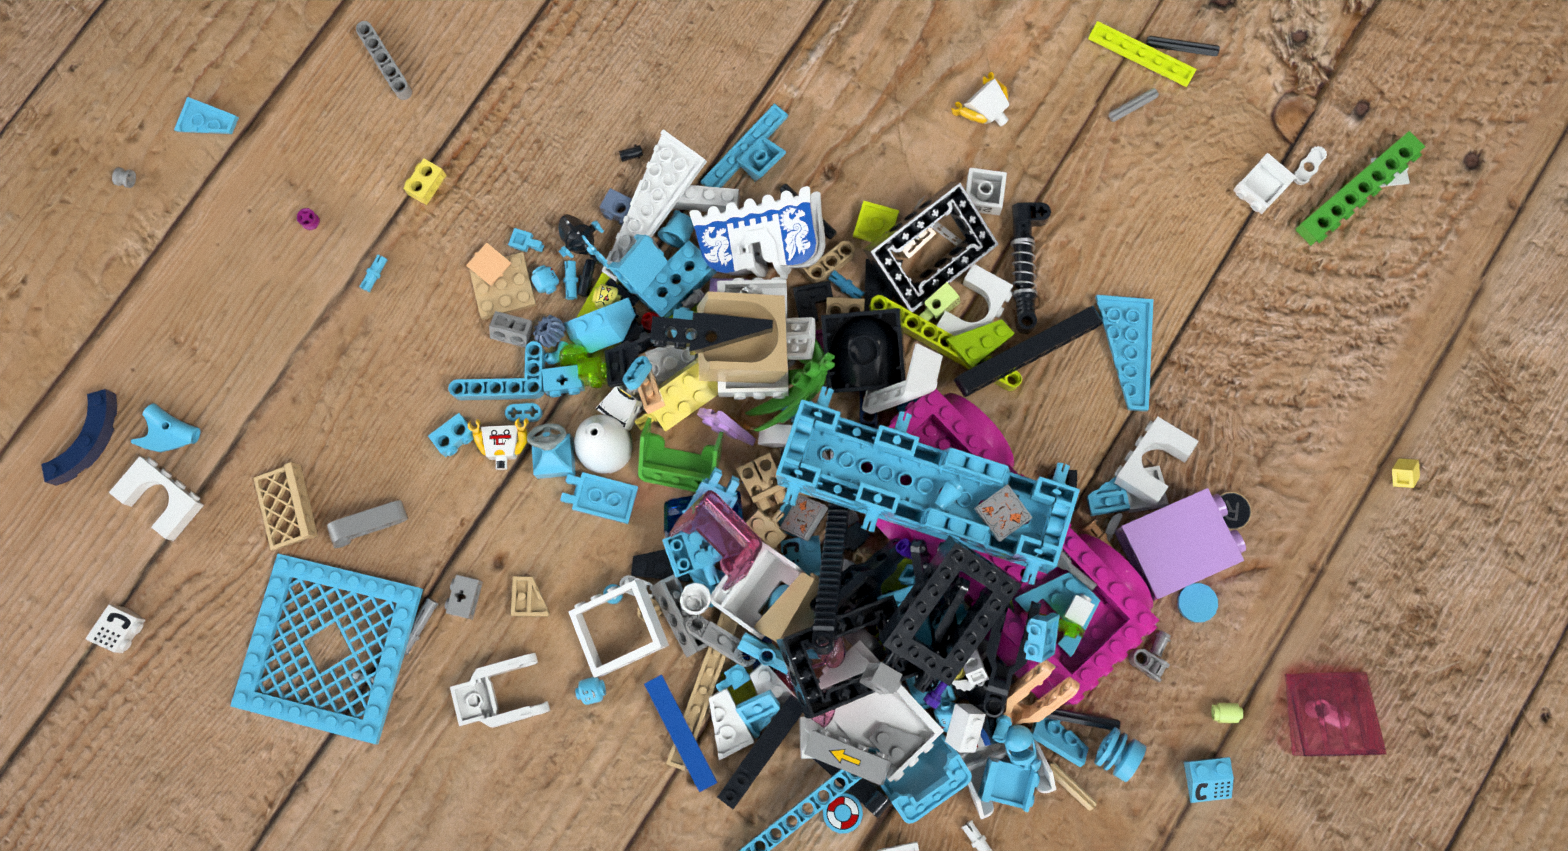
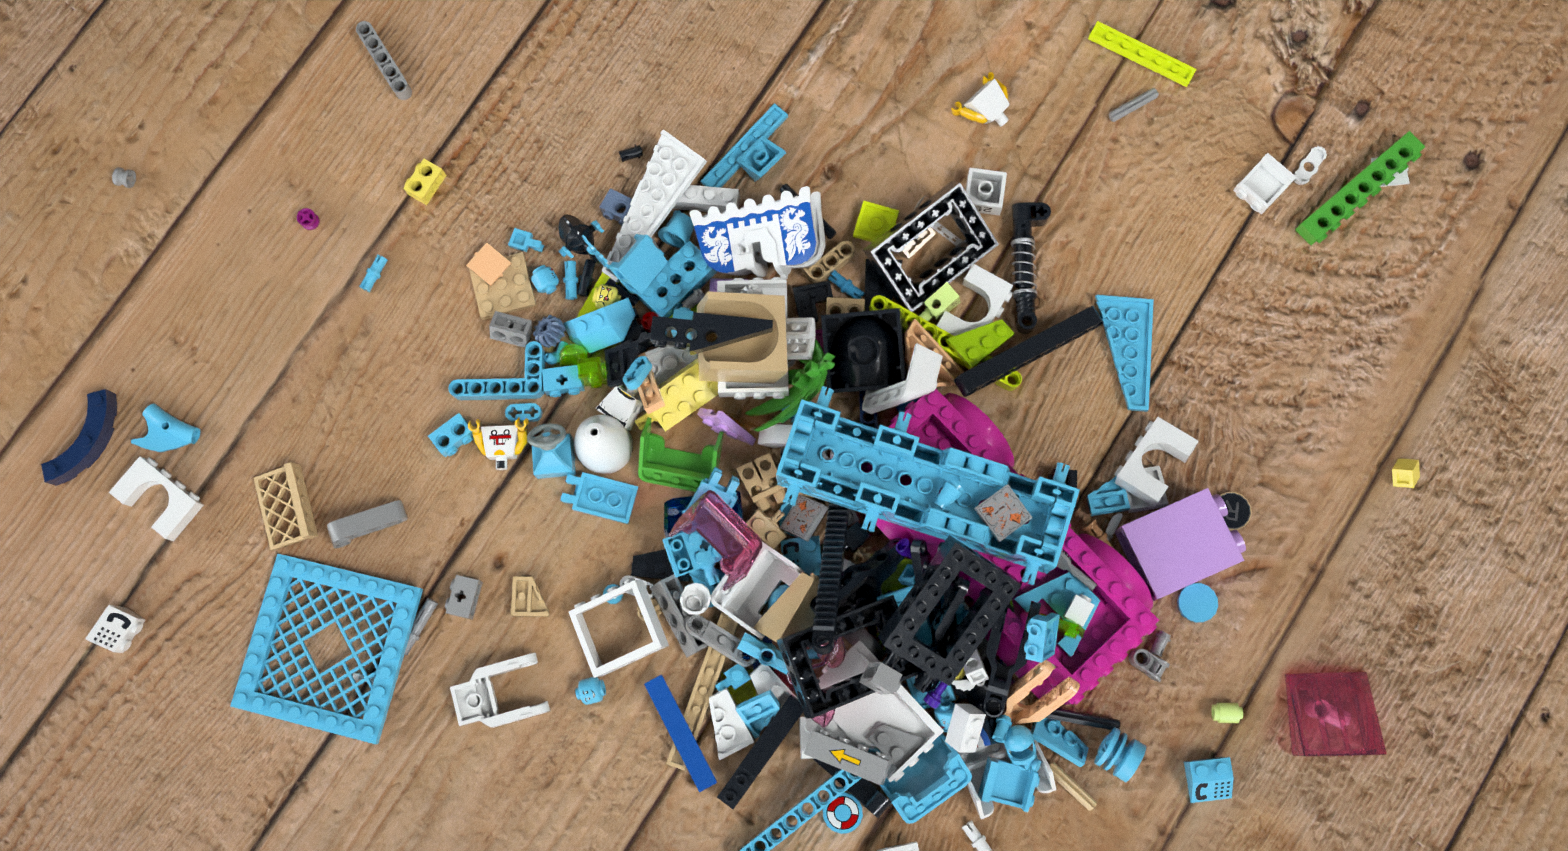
(203, 118): medium azure wing -> none
(948, 369): none -> light nougat wedge
(1184, 46): black axle -> none

